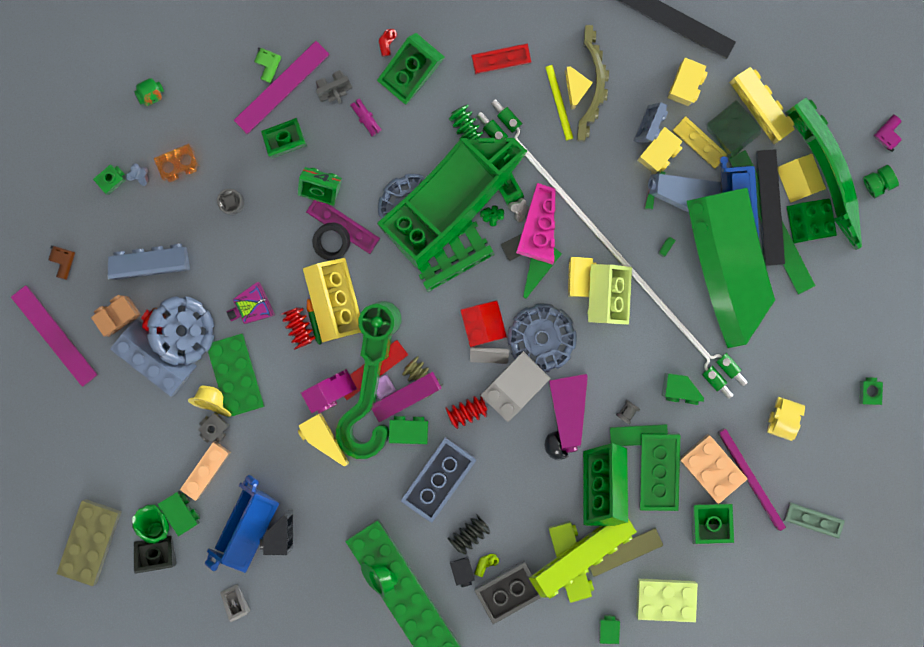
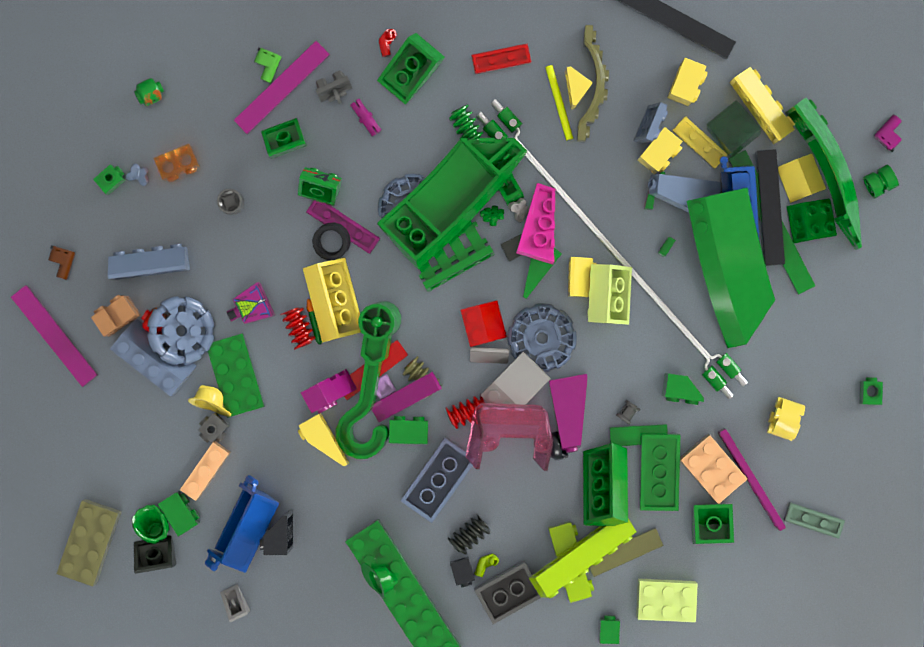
(509, 421): none -> clear pink windscreen

